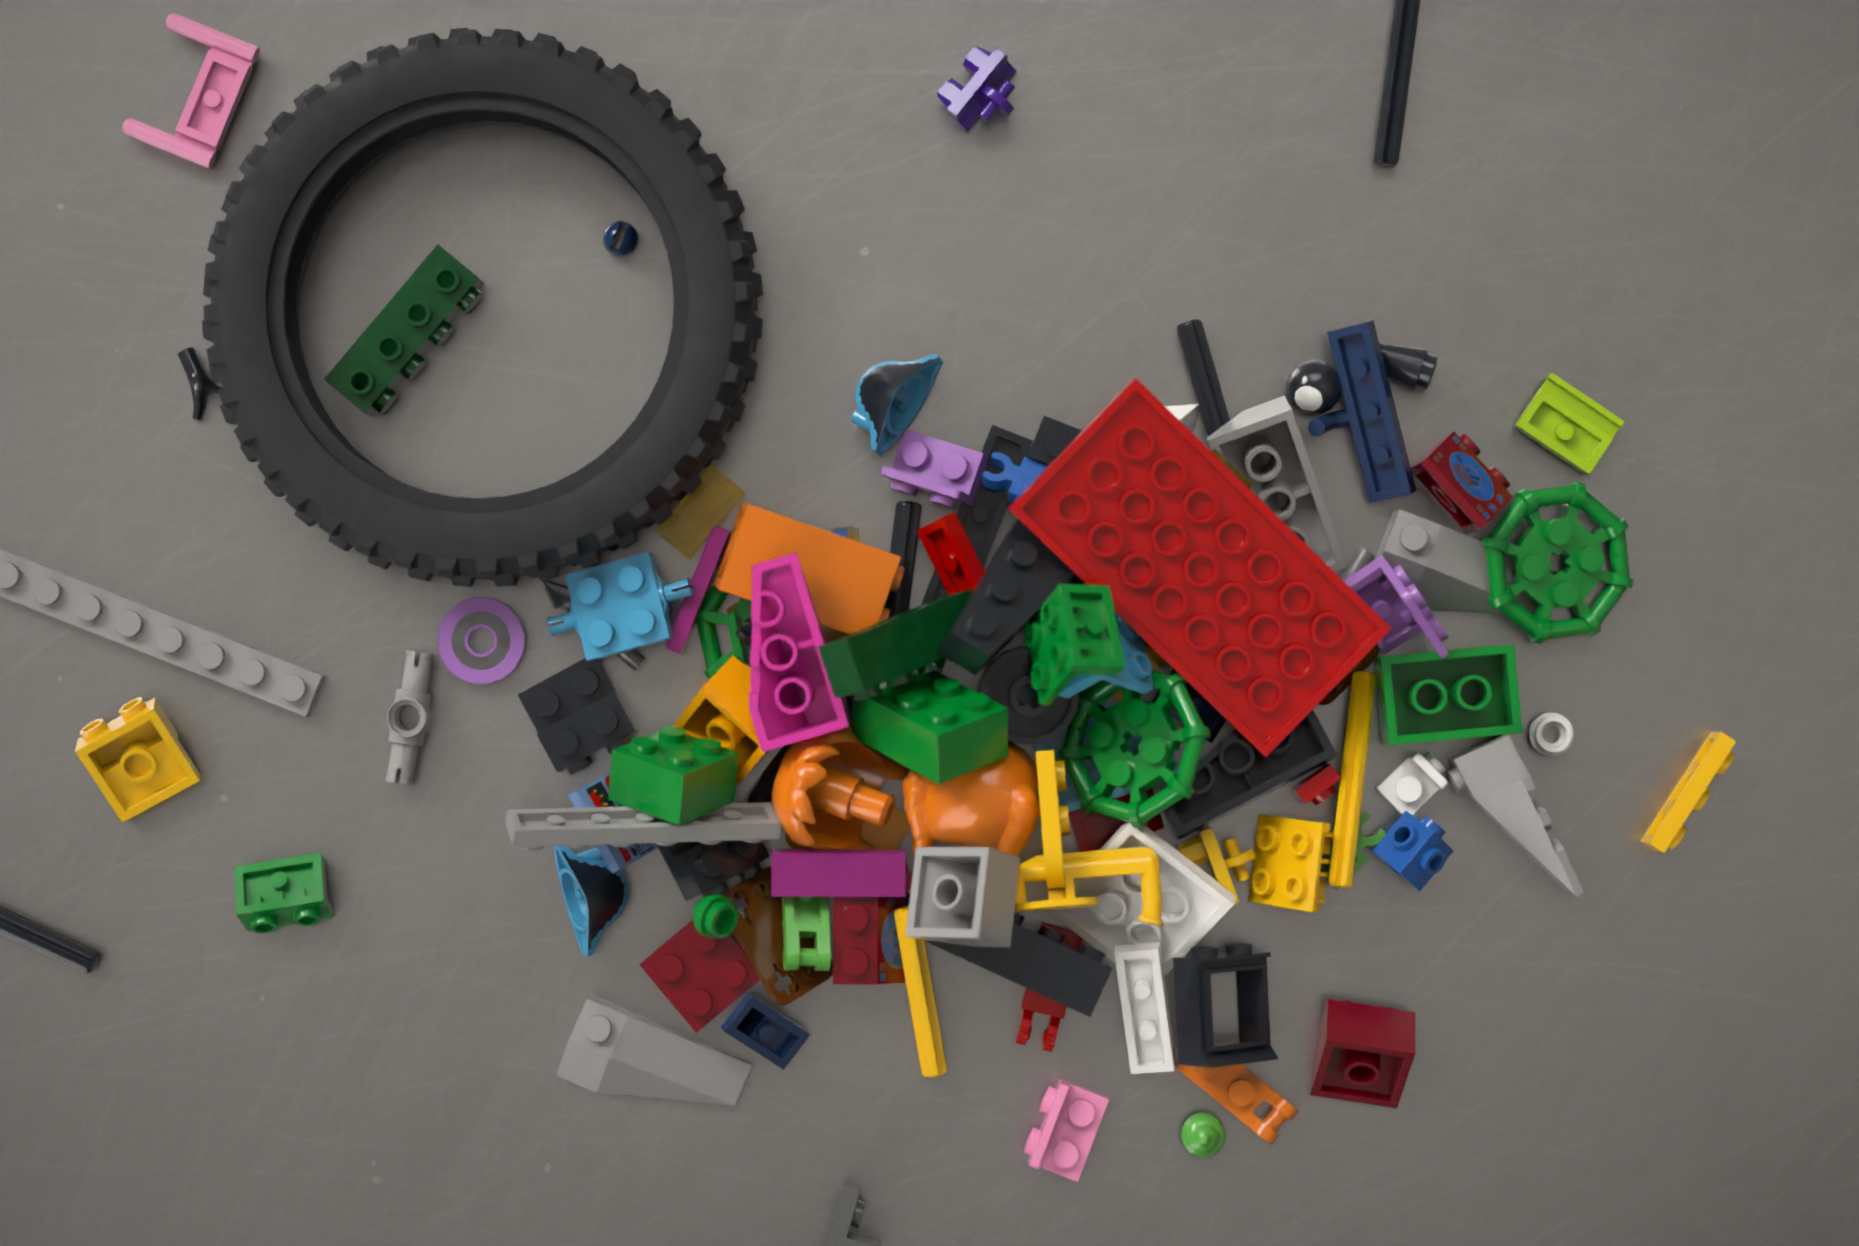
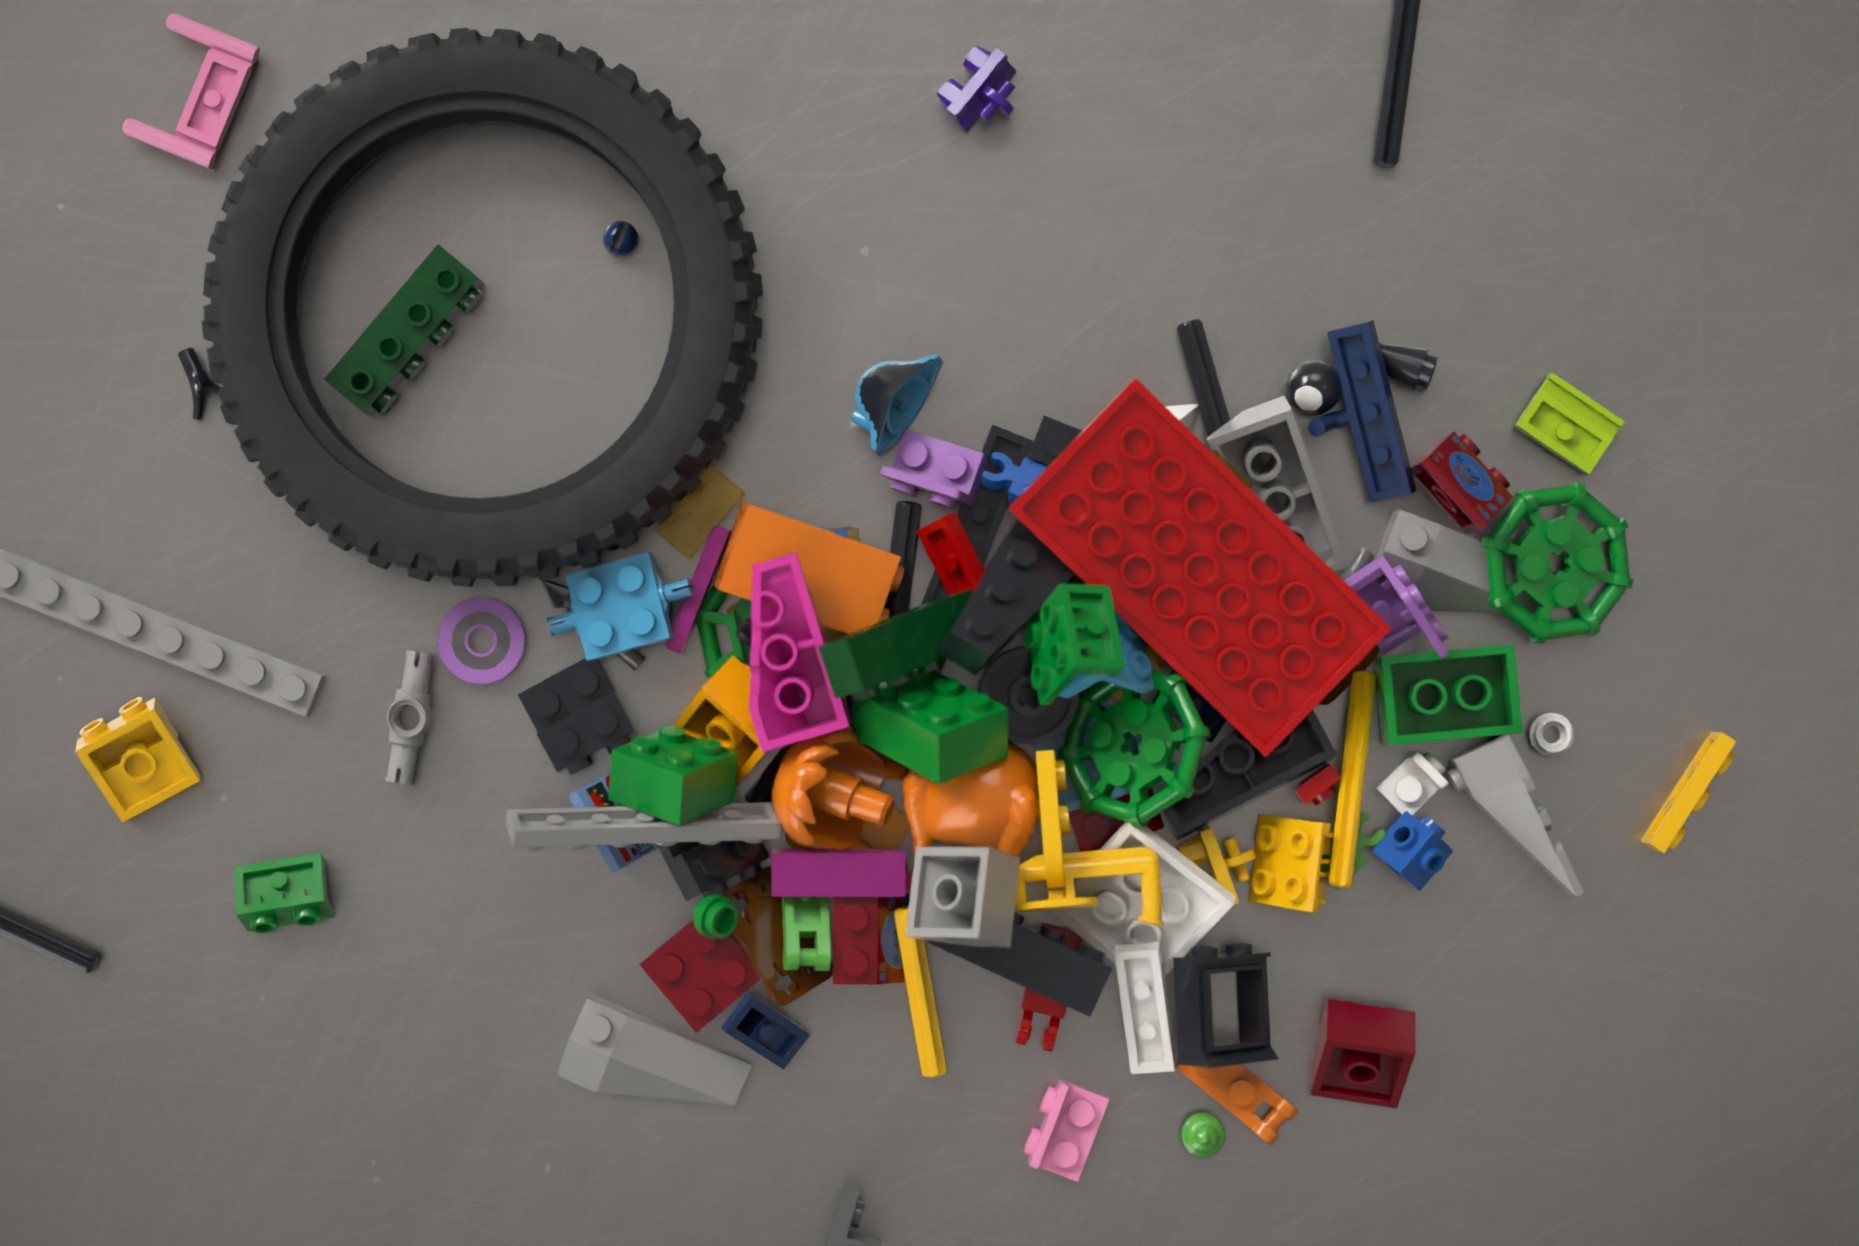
(590, 894): hat -> none

